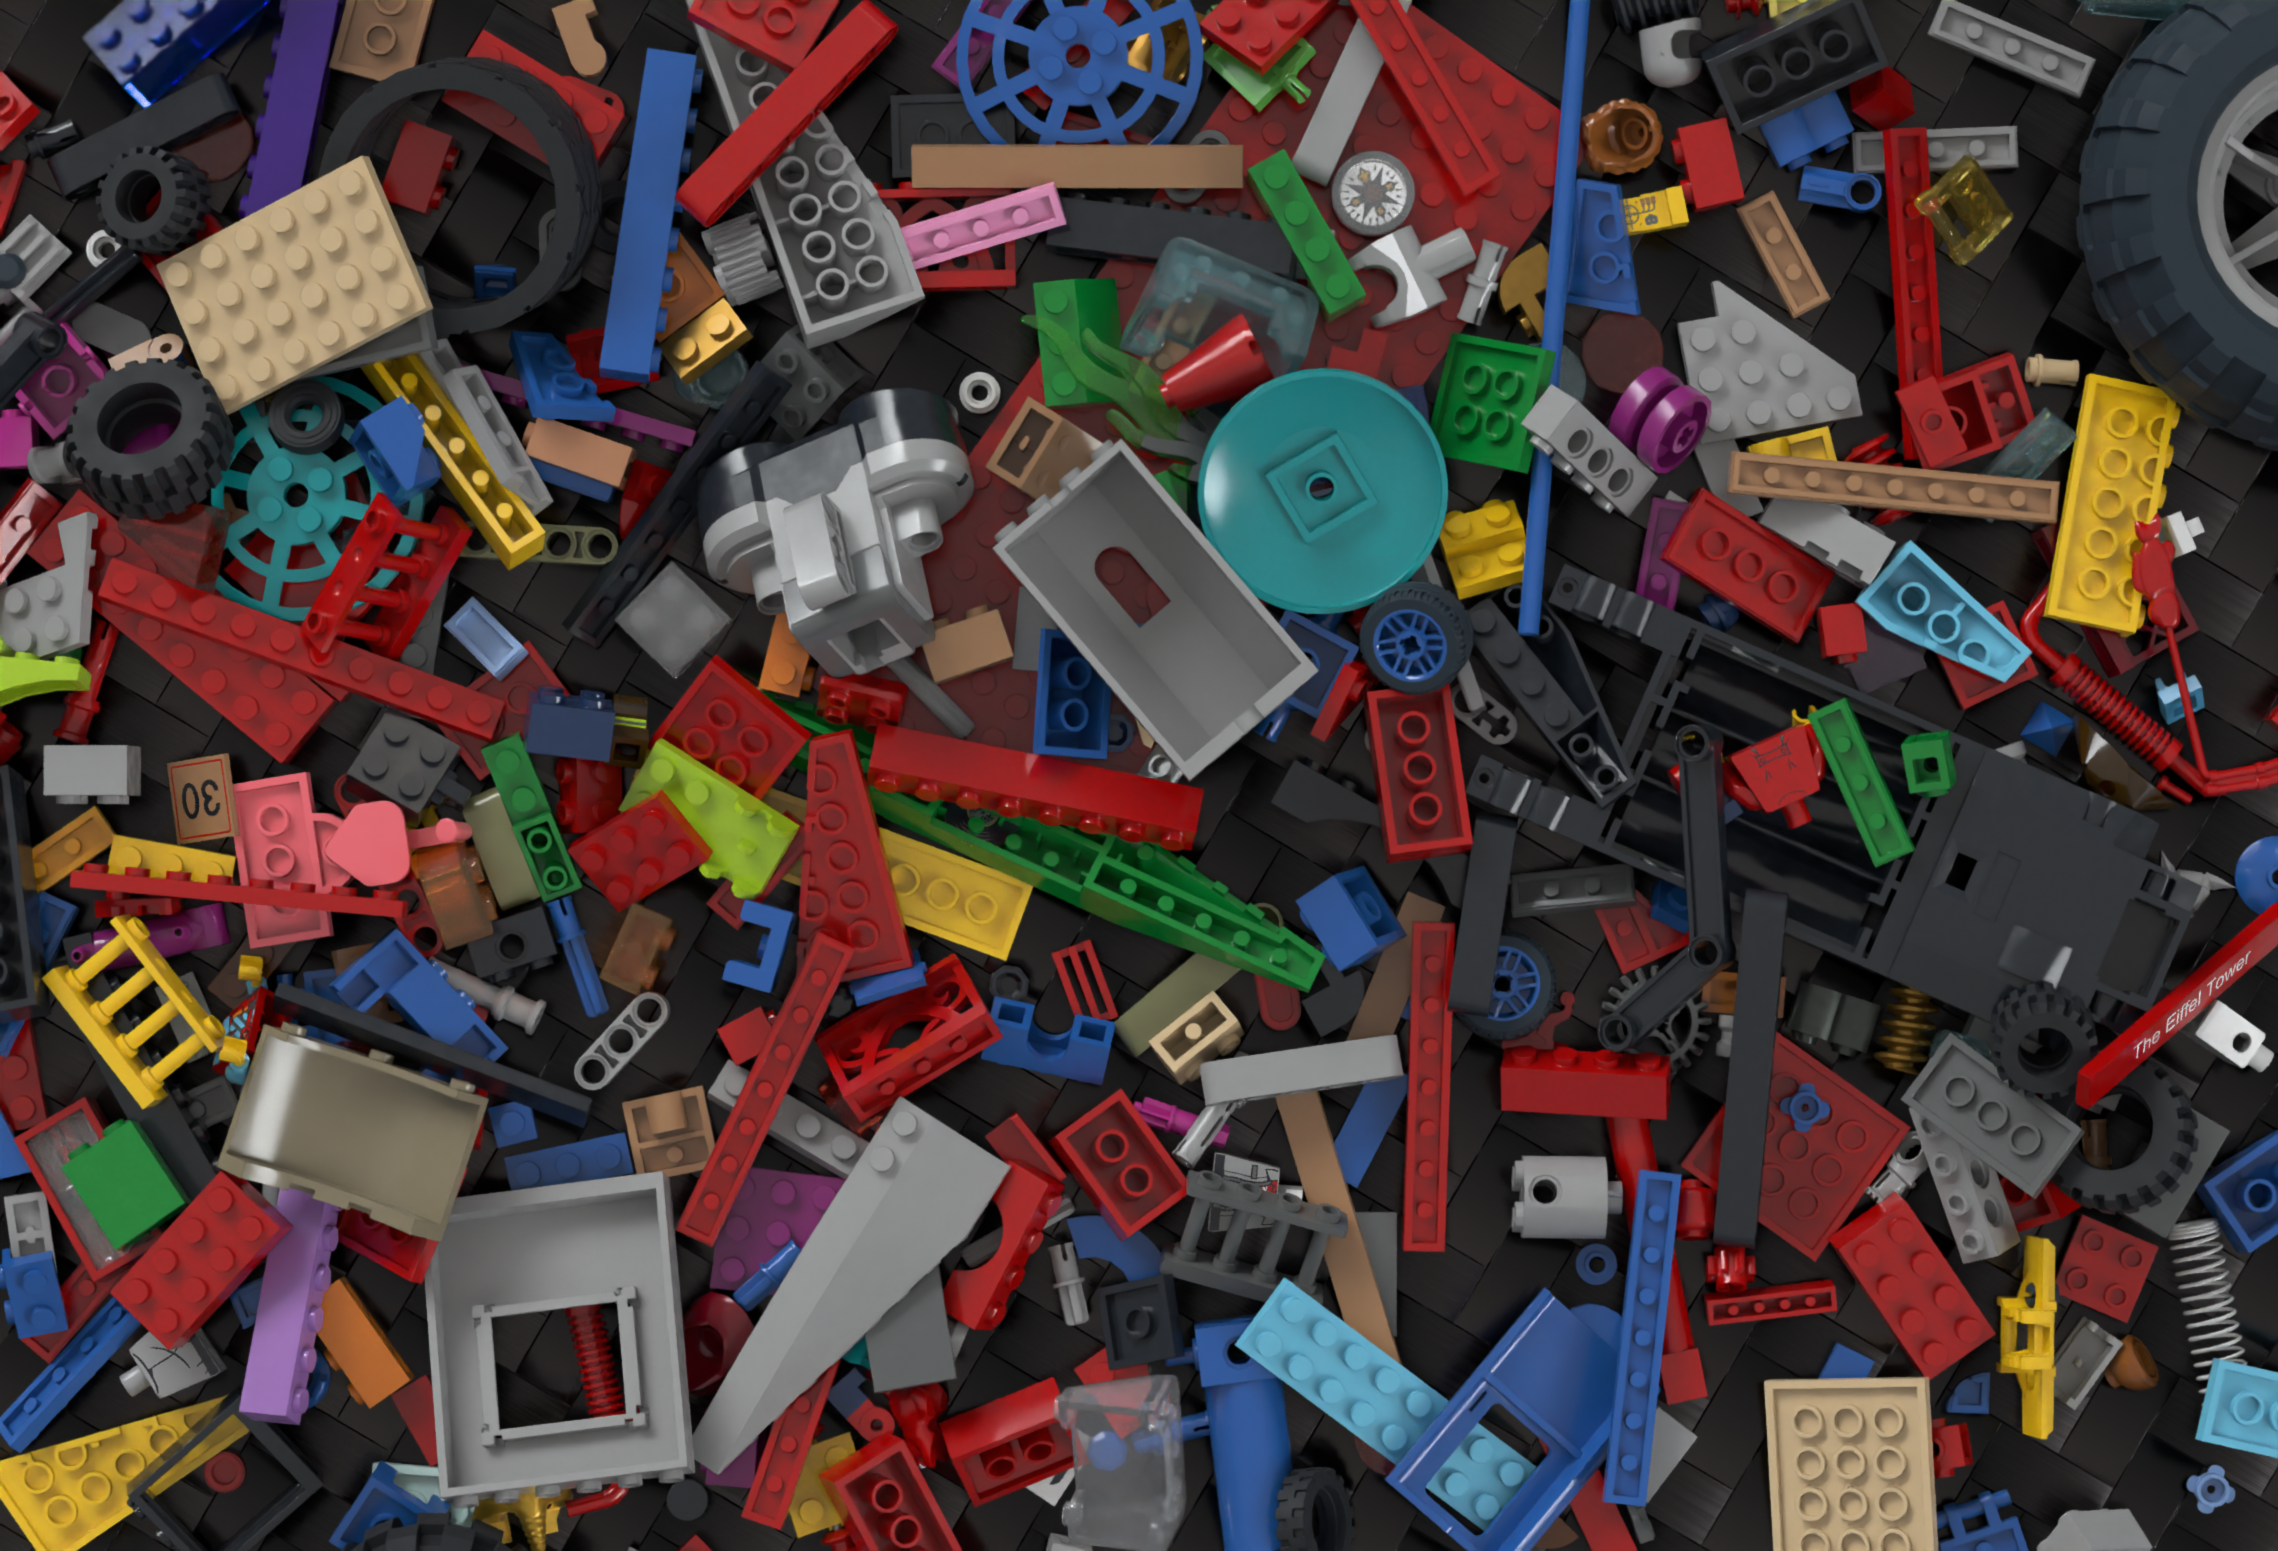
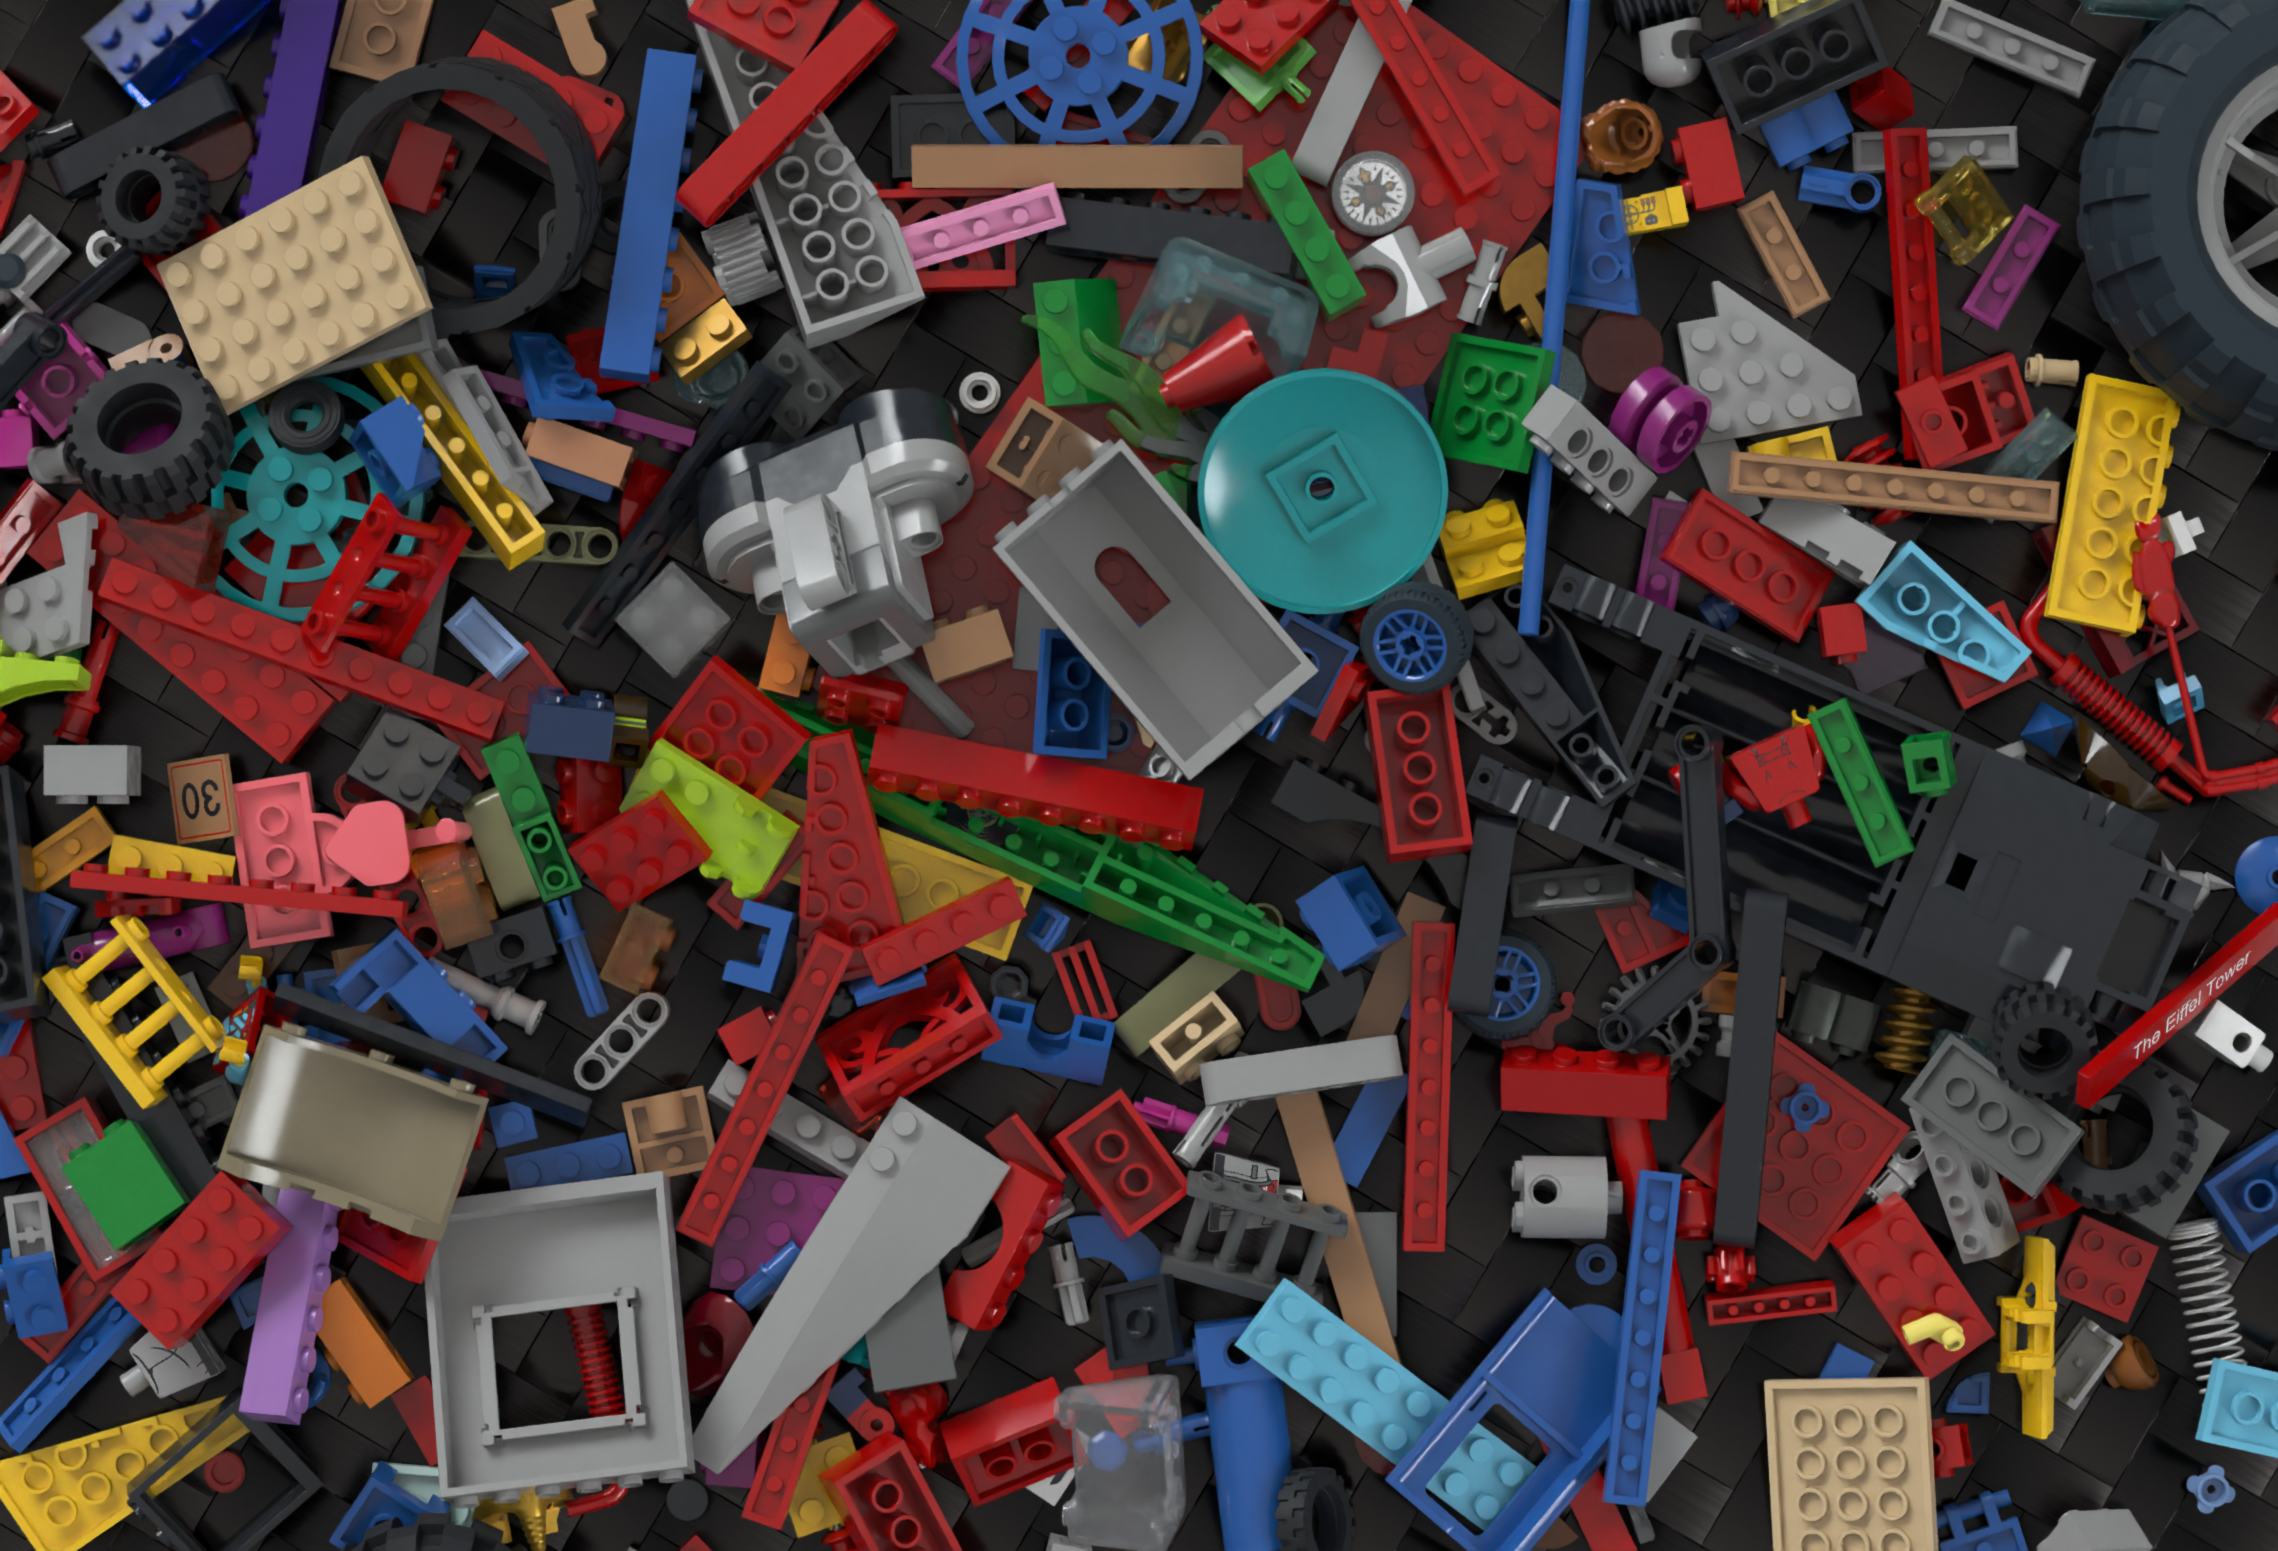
(942, 931): none -> red plate
(1047, 927): none -> blue slope
(1937, 1328): none -> light yellow arm
(2010, 268): none -> magenta tile

